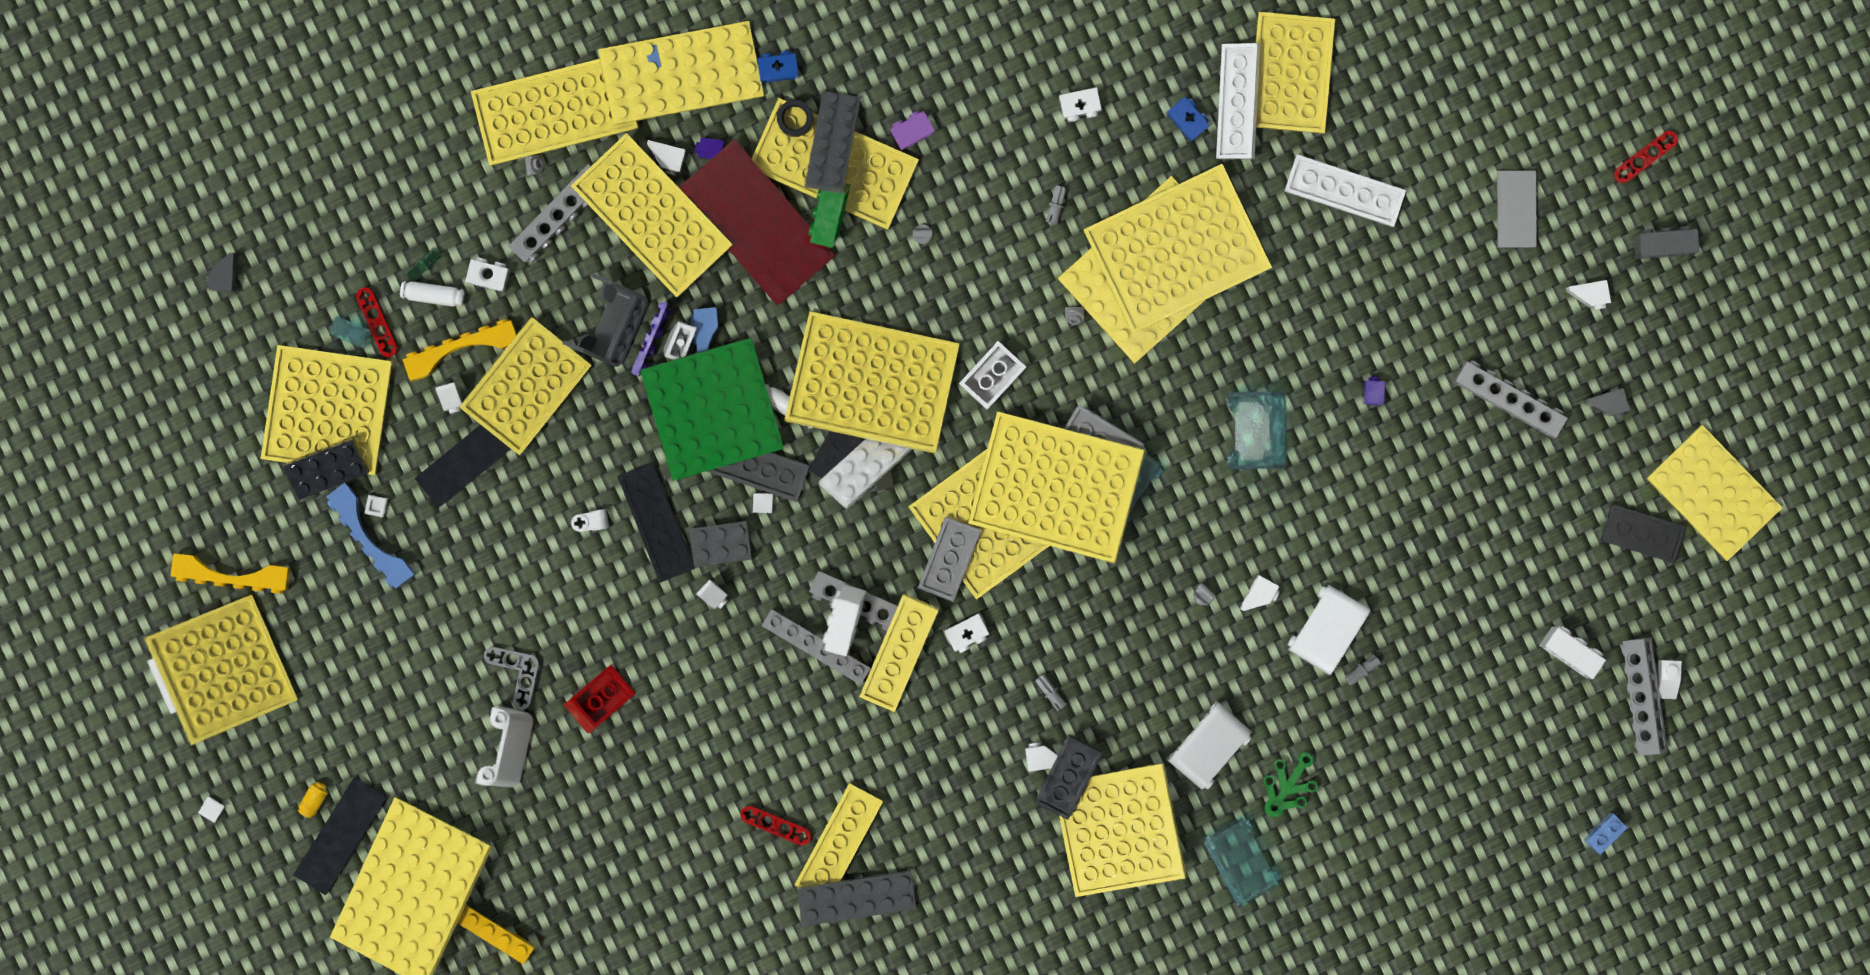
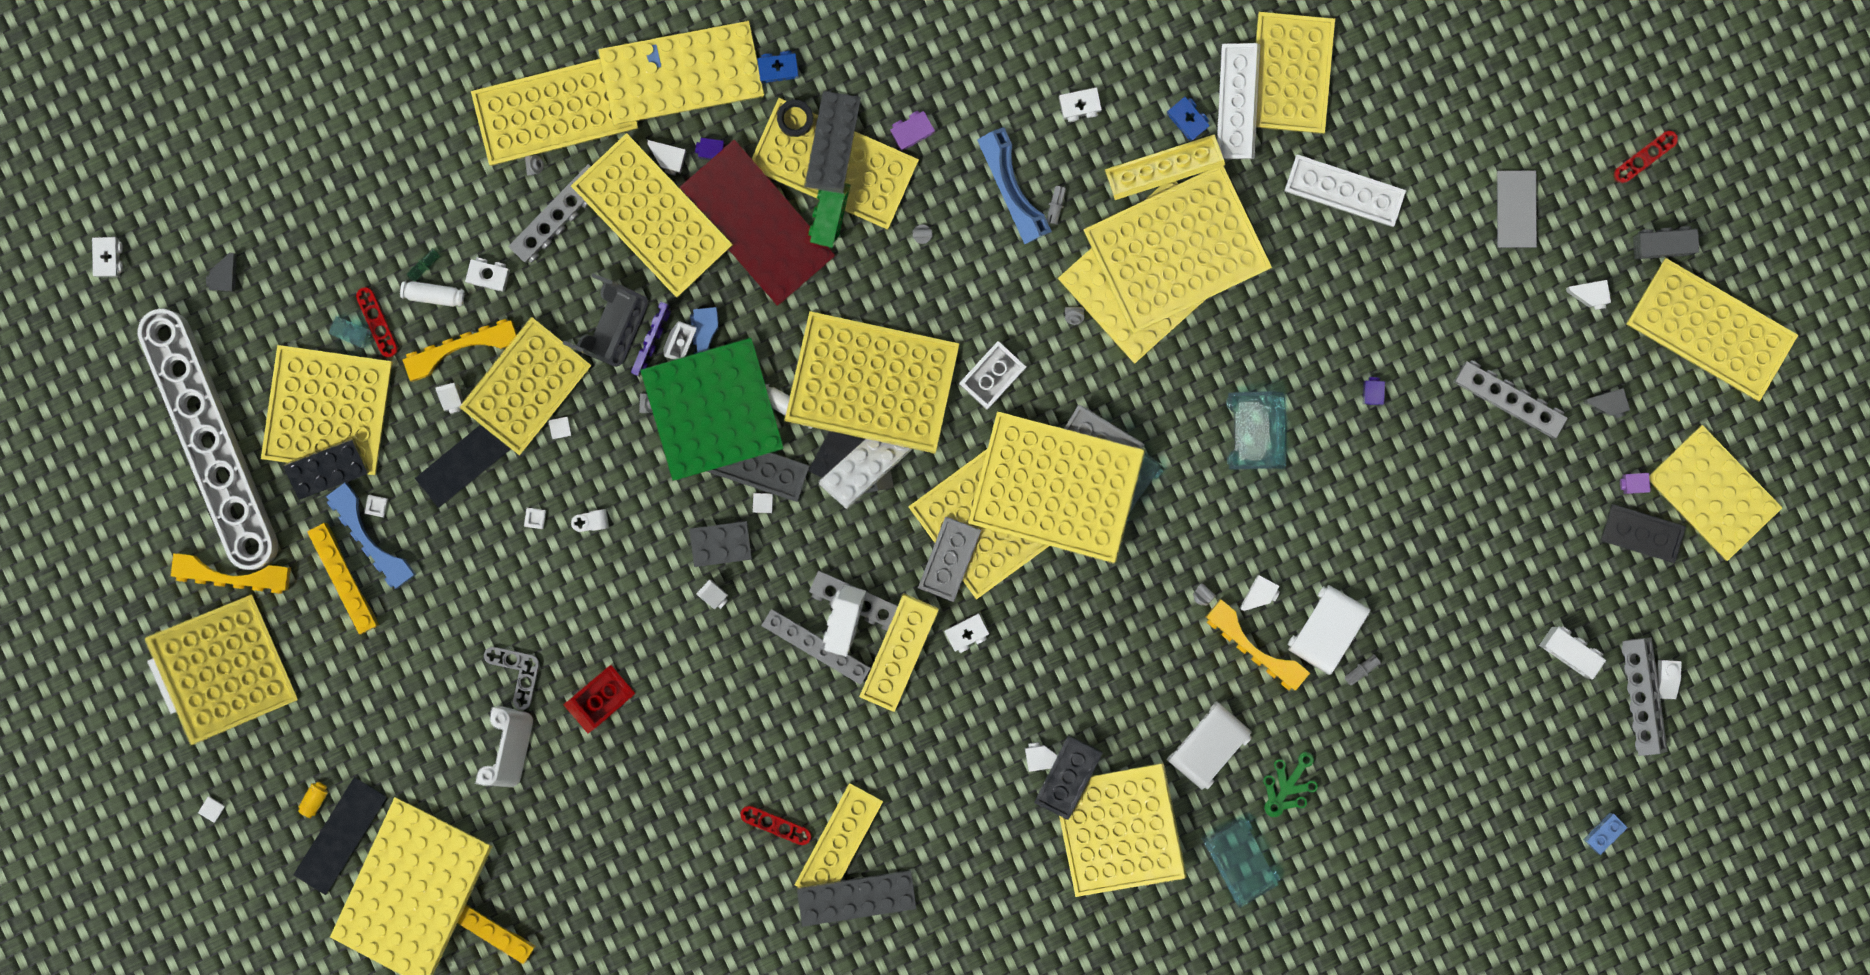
(102, 247): none -> white brick
(190, 429): none -> white beam
(351, 596): none -> yellow arch
(535, 518): none -> white tile
(560, 428): none -> white tile
(645, 406): none -> light grey plate
(656, 522): black tile -> none
(1028, 220): none -> medium blue arch
(1051, 692): light grey axle -> none
(1164, 167): none -> light yellow plate
(1226, 620): none -> yellow arch
(1635, 483): none -> medium lavender brick
(1712, 329): none -> light yellow plate

